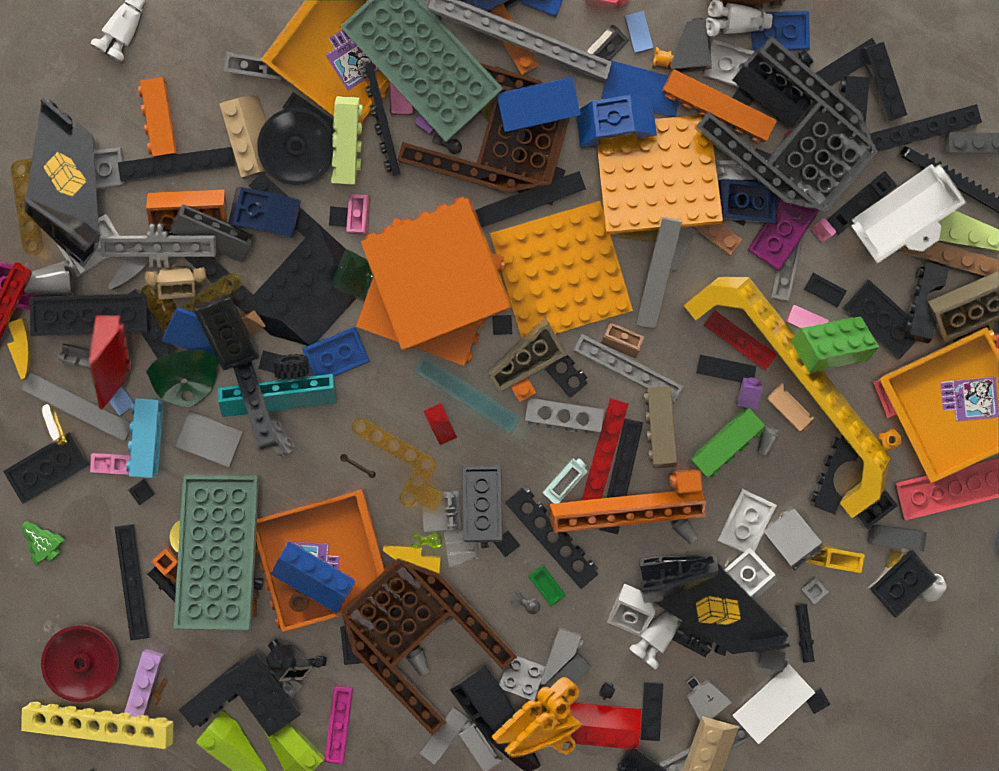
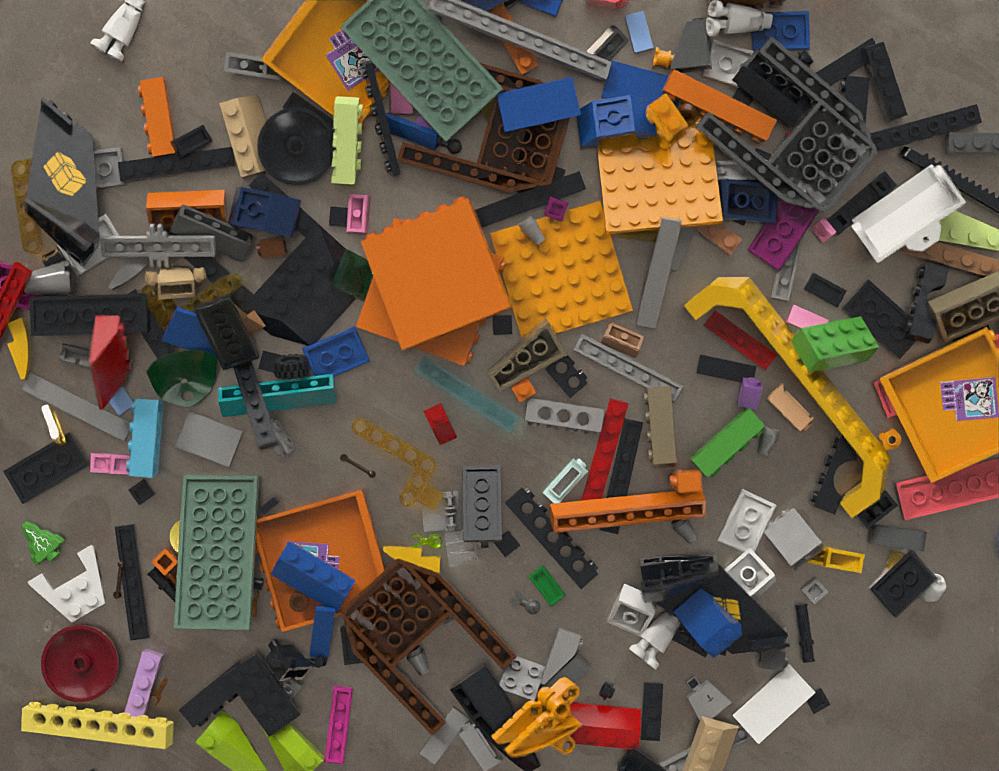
(51, 256): none -> black tile
(77, 595): none -> white wing
(117, 594): none -> dark brown hinge
(191, 141): none -> black tile
(269, 505): none -> black tile
(272, 248): none -> reddish brown brick
(322, 631): none -> blue tile
(412, 131): none -> blue tile
(531, 230): none -> light grey cone
(556, 208): none -> magenta tile
(666, 117): none -> light orange bracket
(688, 111): none -> reddish brown tile
(708, 622): none -> blue slope

